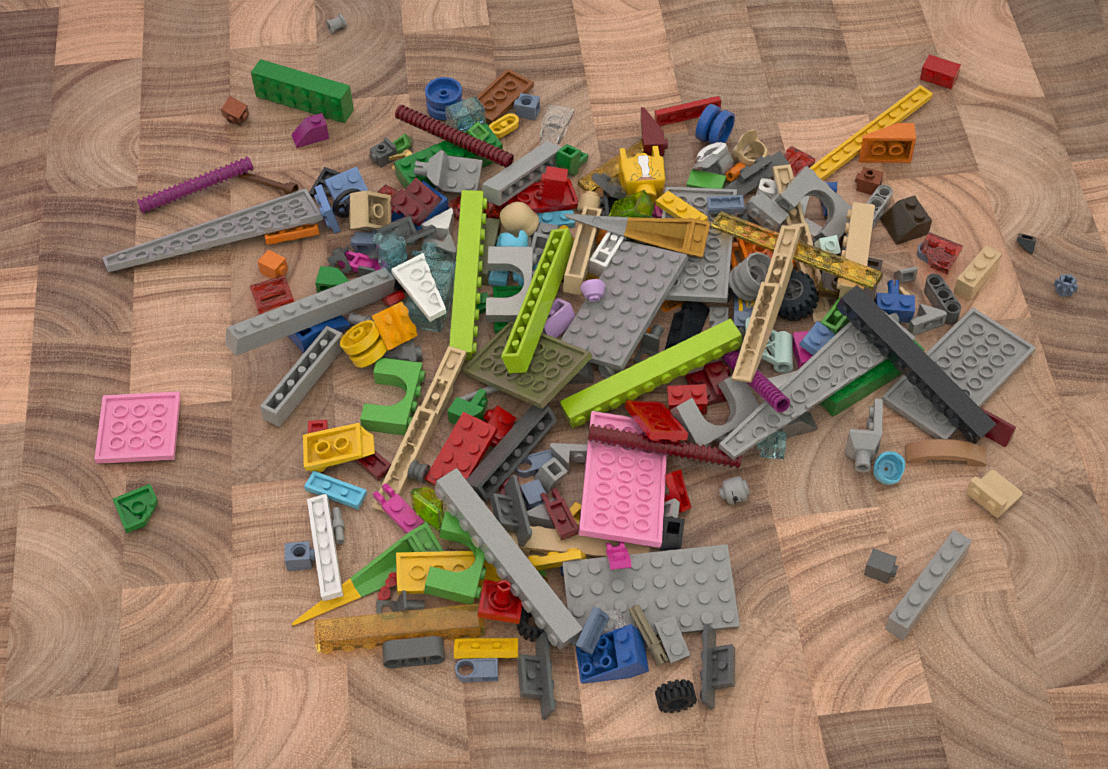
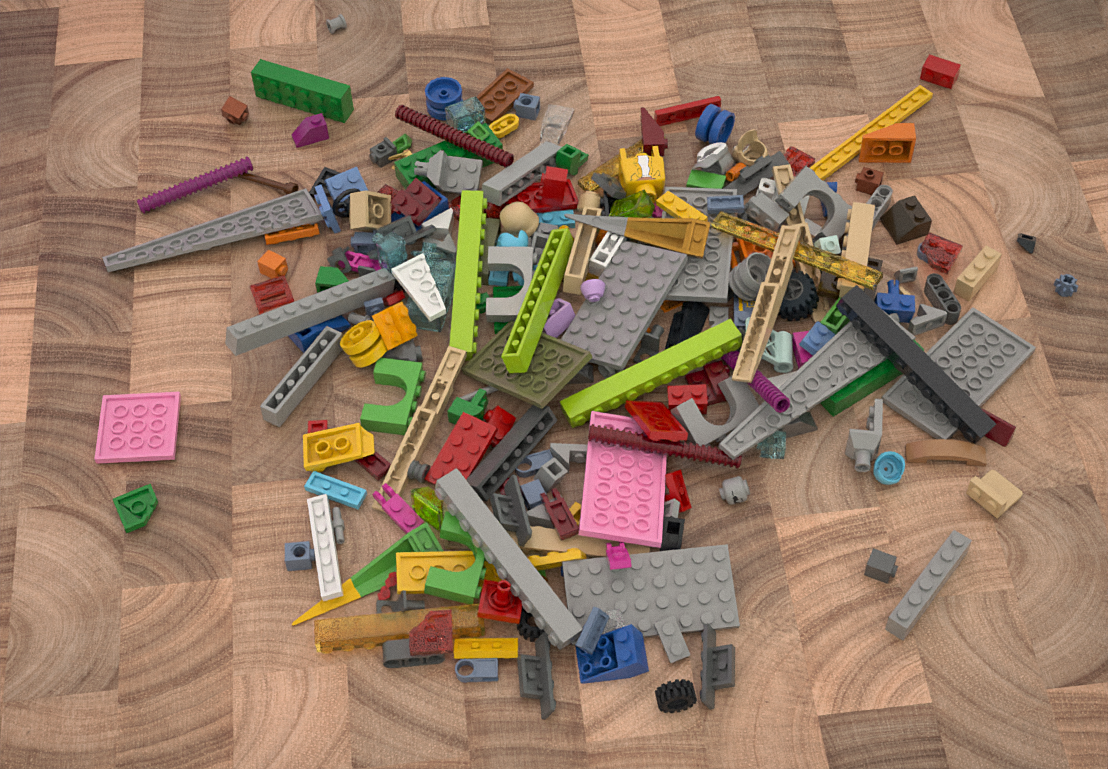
(373, 305): none -> sand blue plate
(433, 634): none -> clear red plate
(648, 635): dark tan axle -> none

